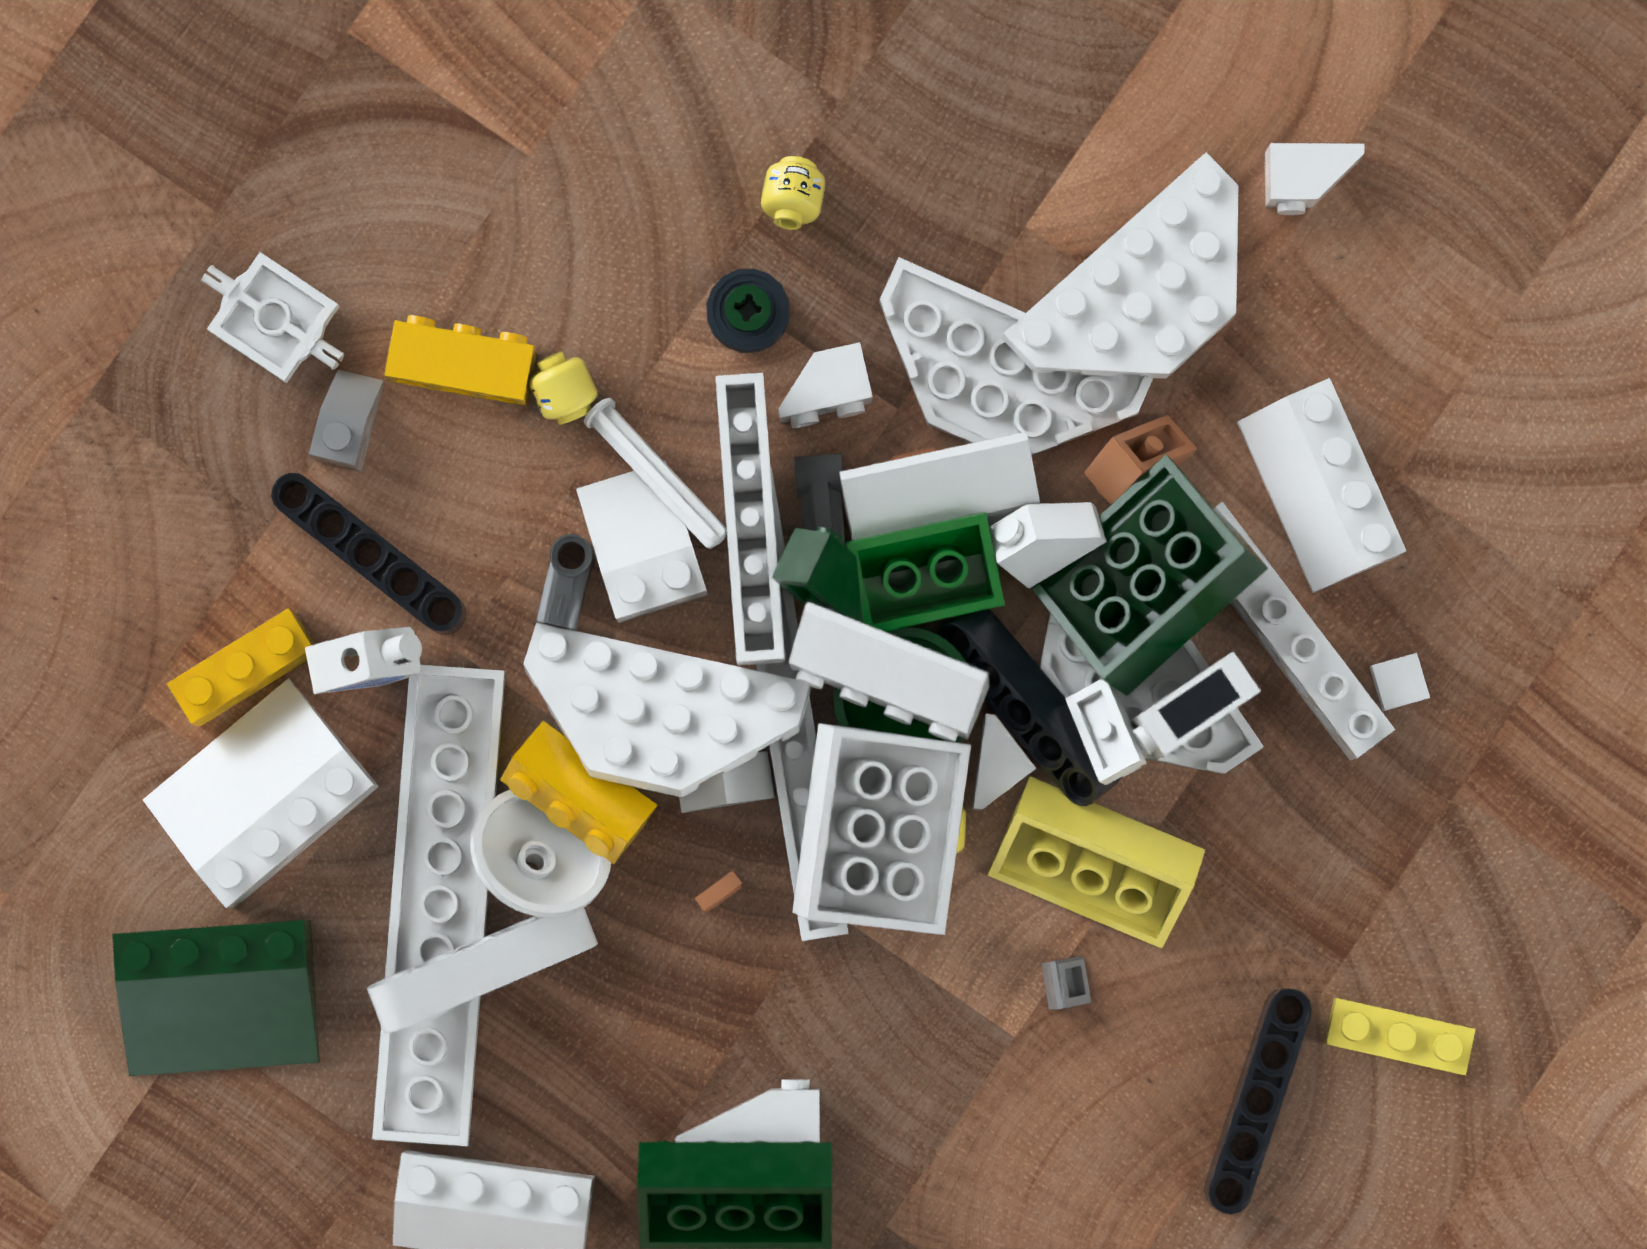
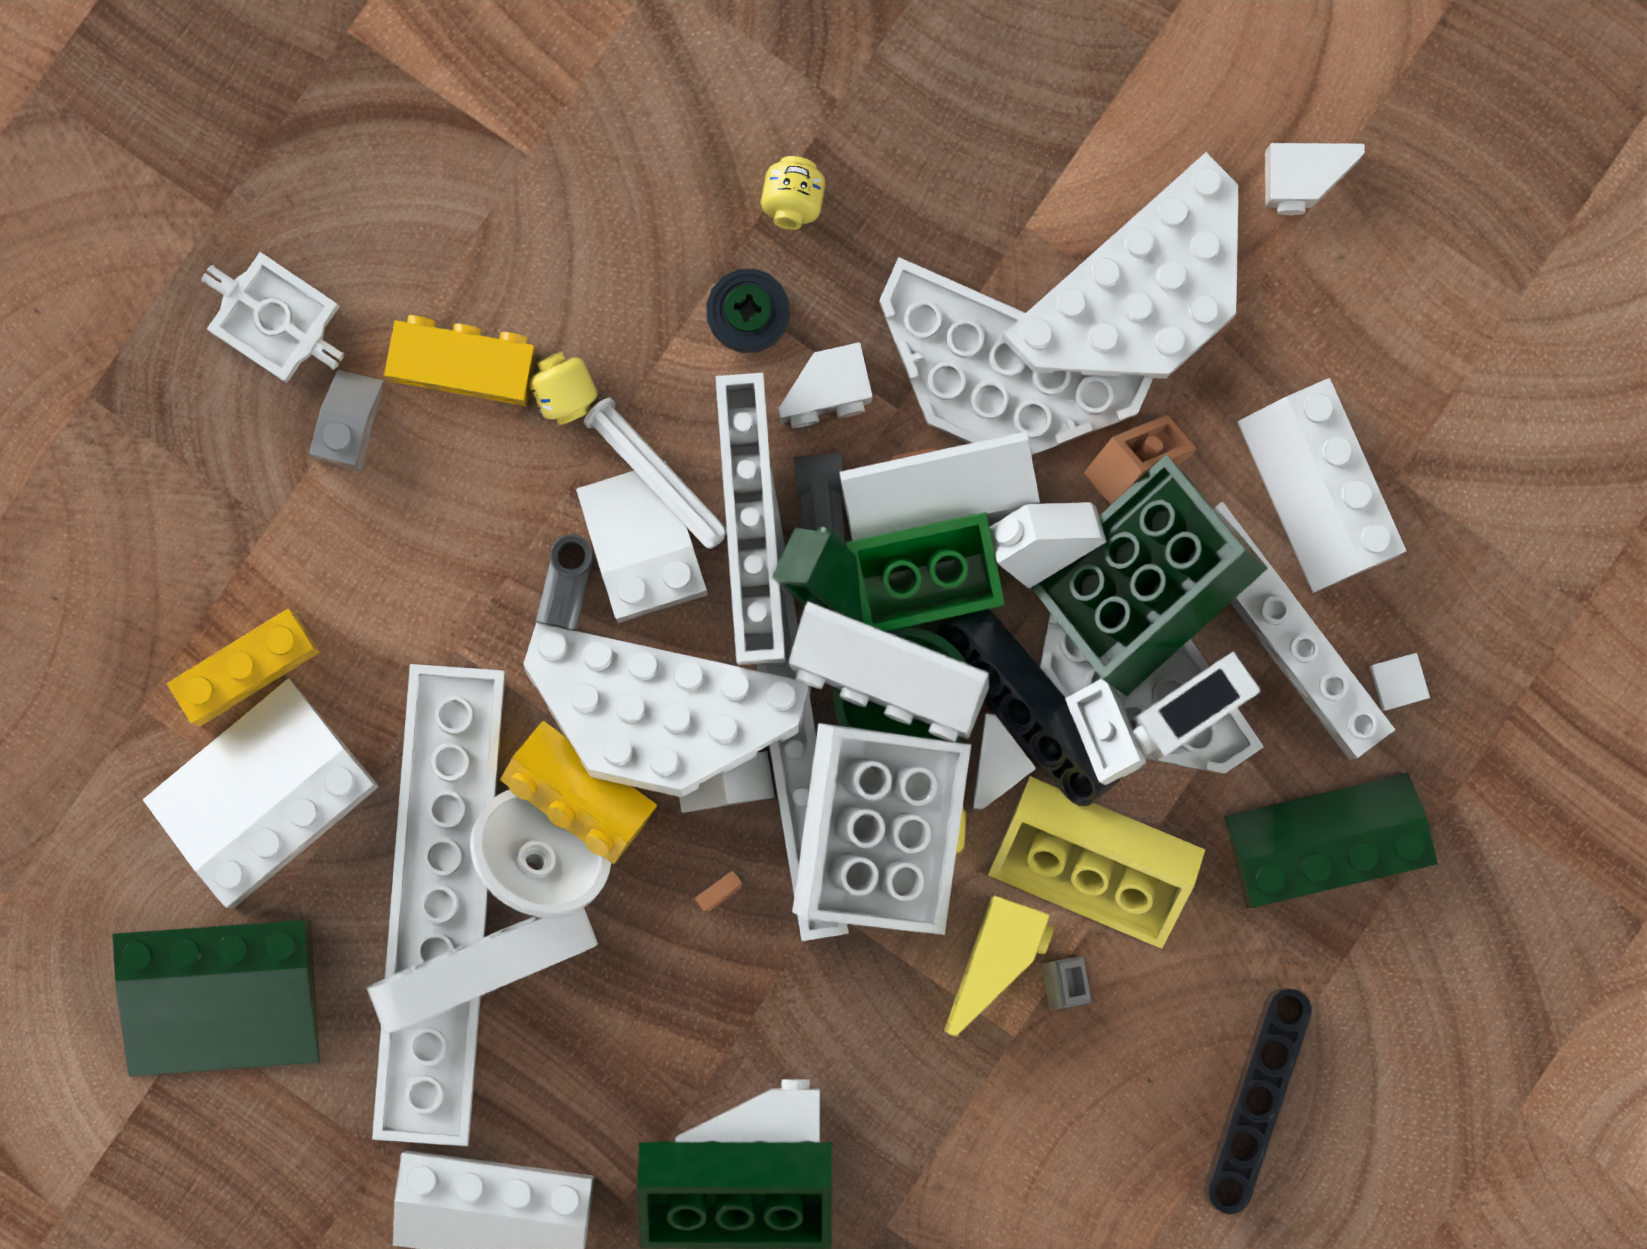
(355, 535): black beam -> none
(383, 655): white torso -> none
(1001, 952): none -> light yellow slope
(1330, 840): none -> dark green slope
(1399, 1036): light yellow plate -> none

